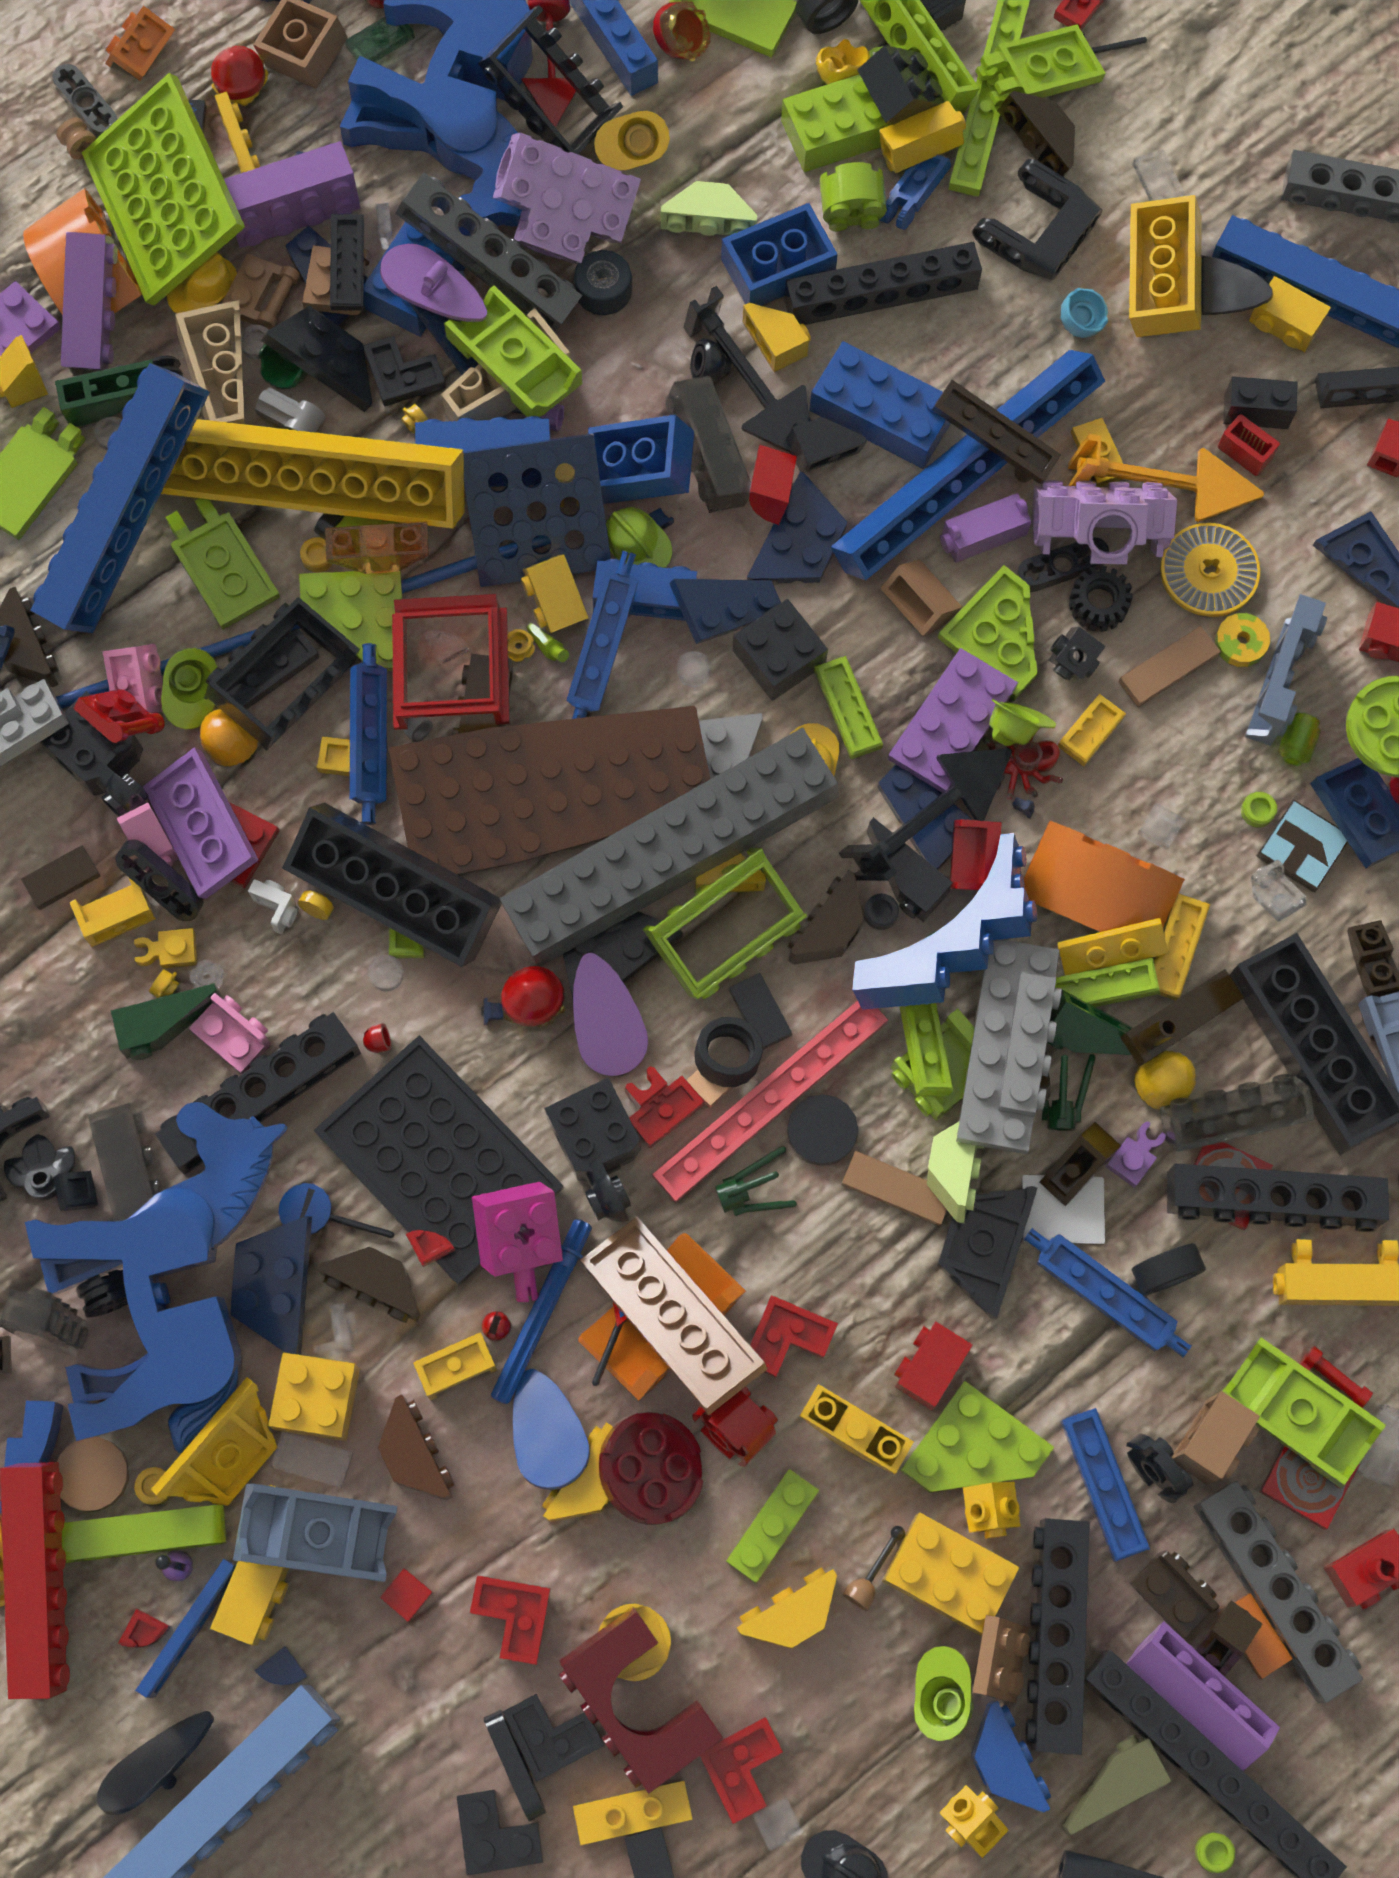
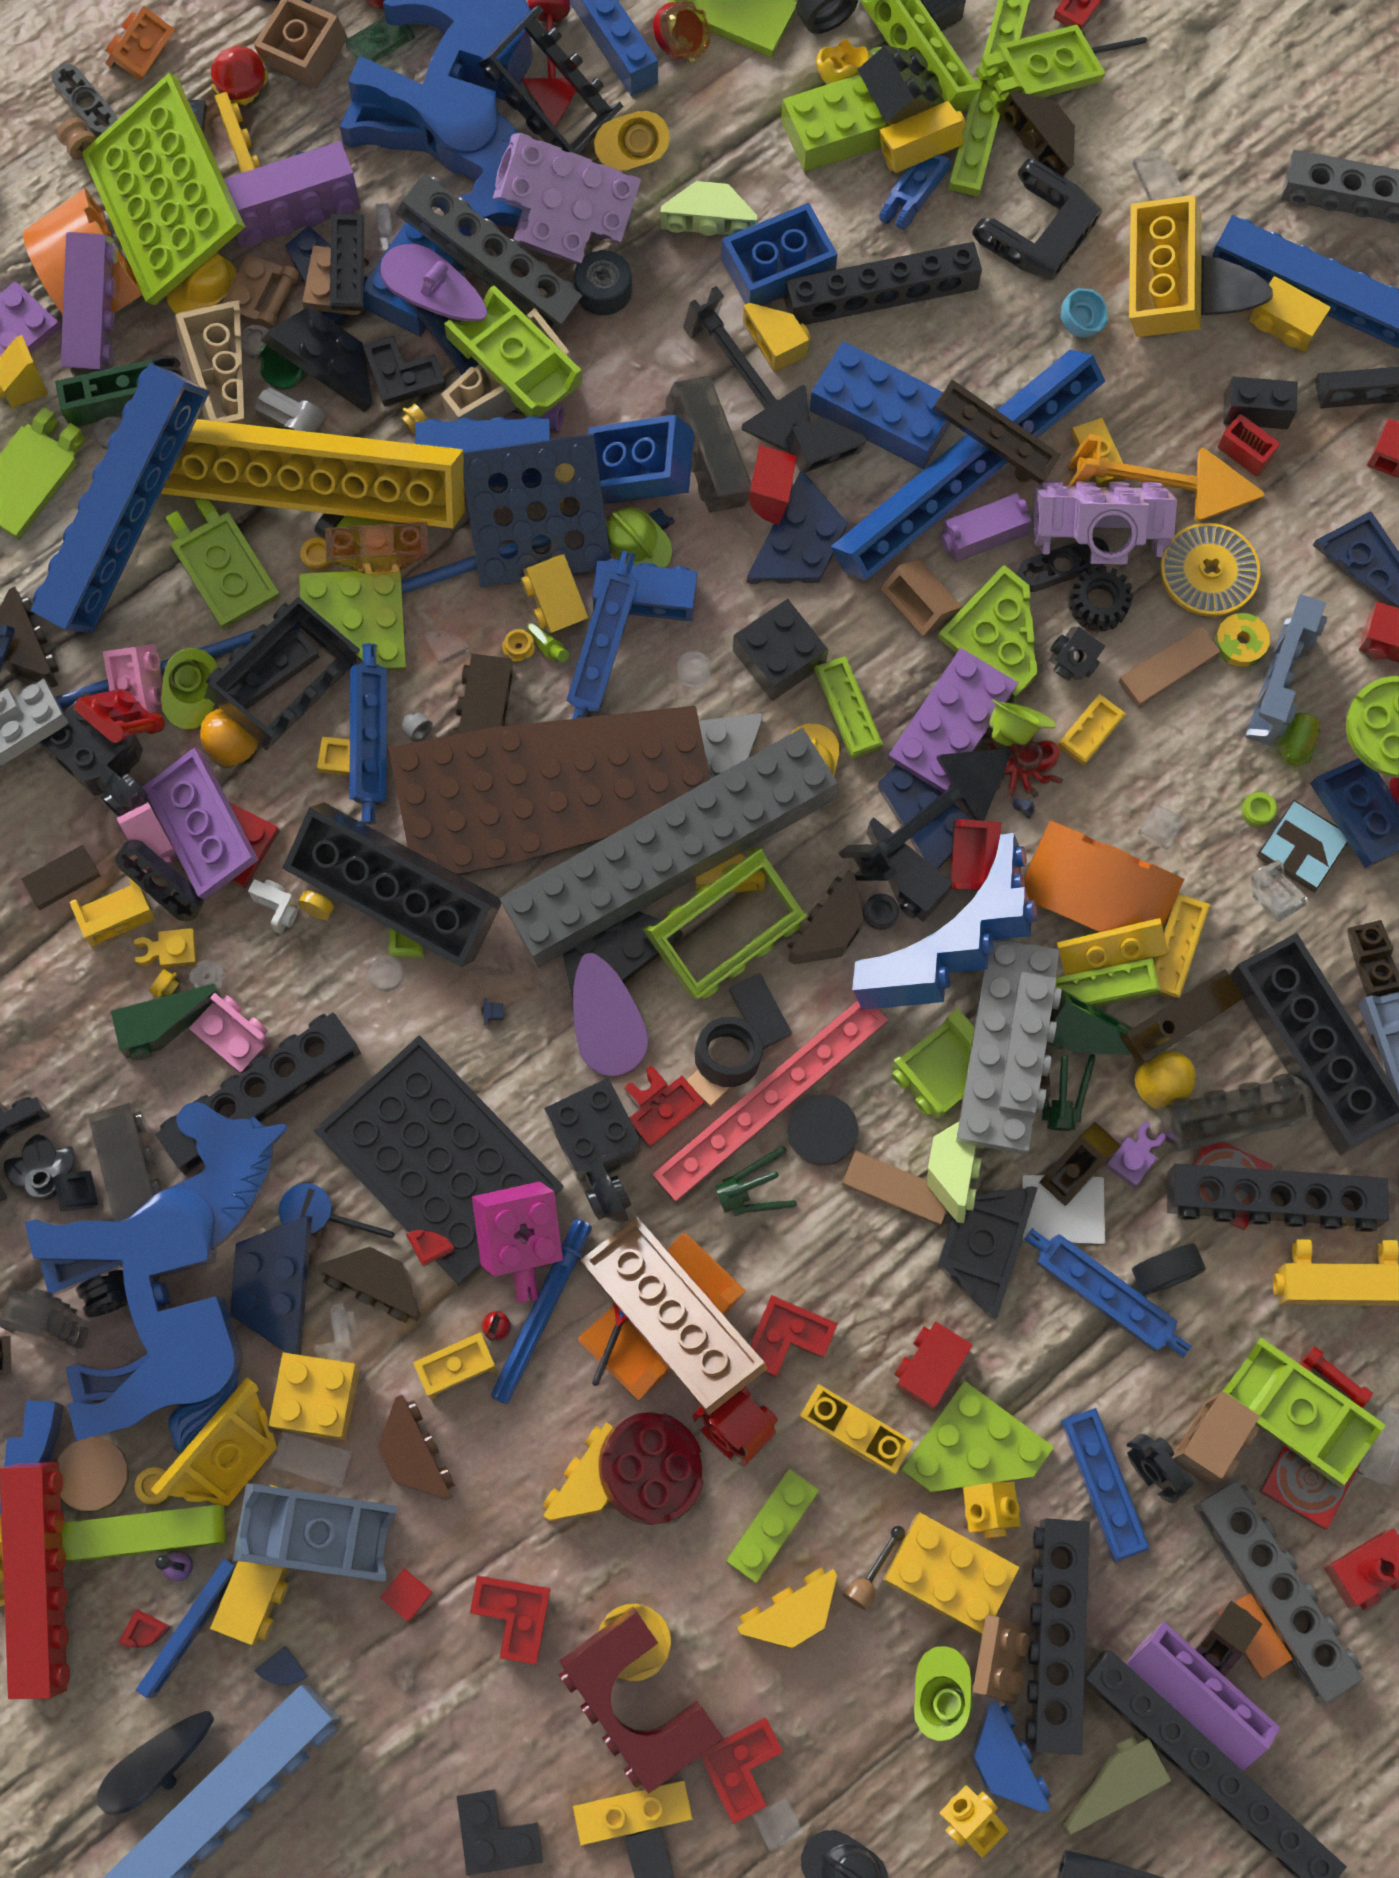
(377, 1039): red hinge -> none
(451, 606): red piece -> none
(514, 1765): black beam -> none
(532, 997): red hair -> none
(547, 1434): shield -> none
(547, 1747): black plate -> none
(709, 360): black brick -> none
(722, 606): dark blue wing -> none
(853, 196): lime brick -> none
(926, 1050): lime tile -> none
(1175, 1592): dark brown bracket -> none
(1215, 1852): lime tile -> none

